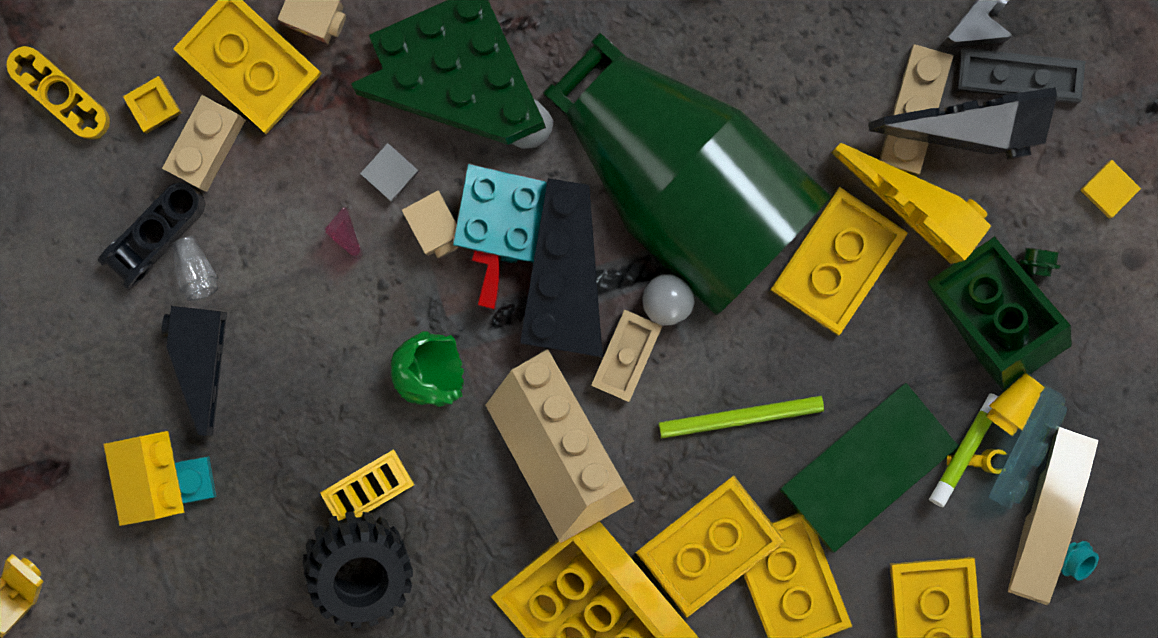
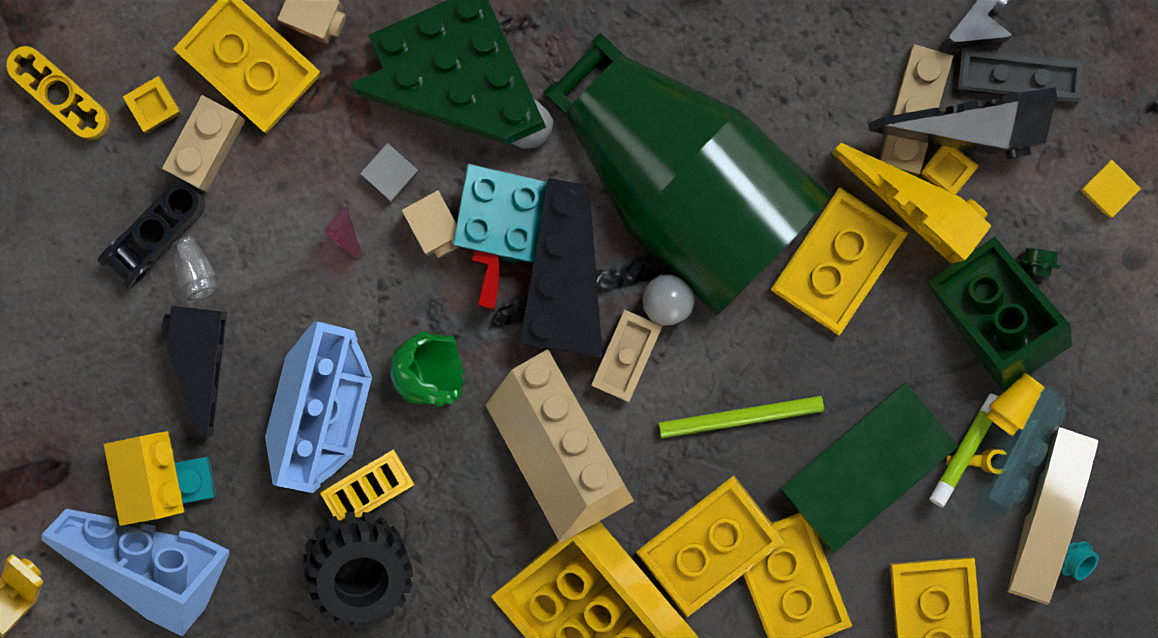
(149, 570): none -> light blue wedge
(317, 407): none -> light blue wedge
(949, 169): none -> yellow tile

